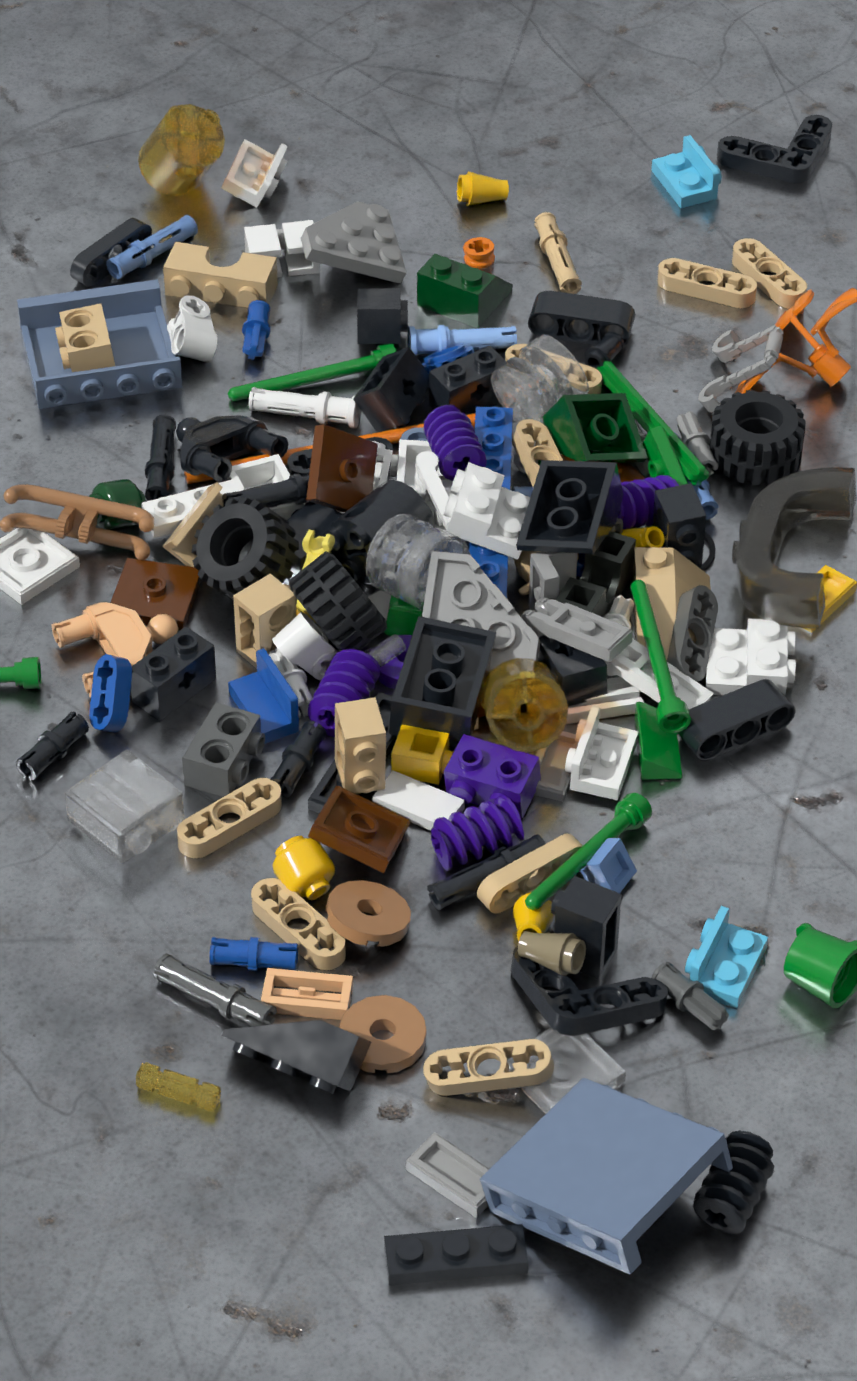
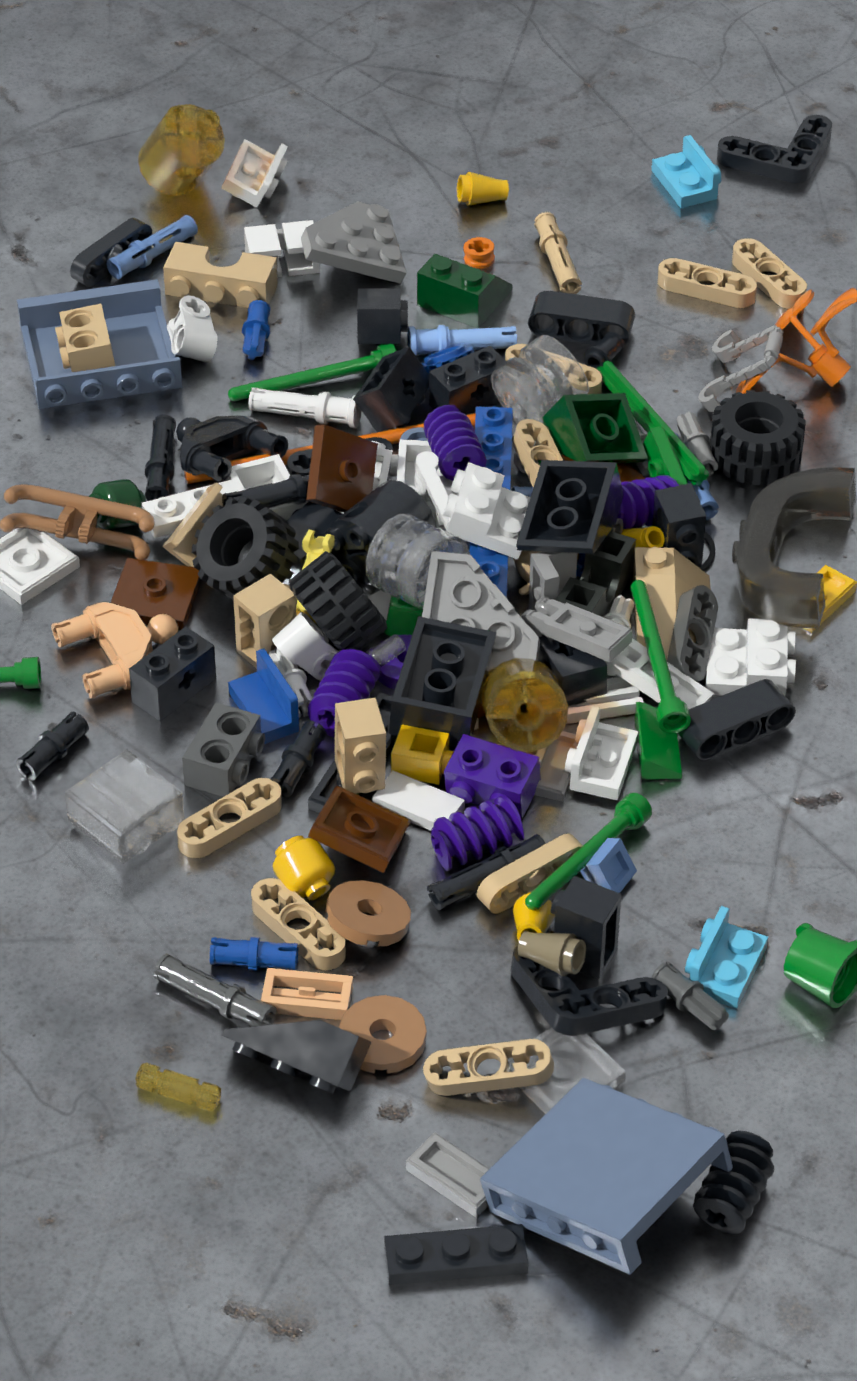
(110, 693): blue beam -> none

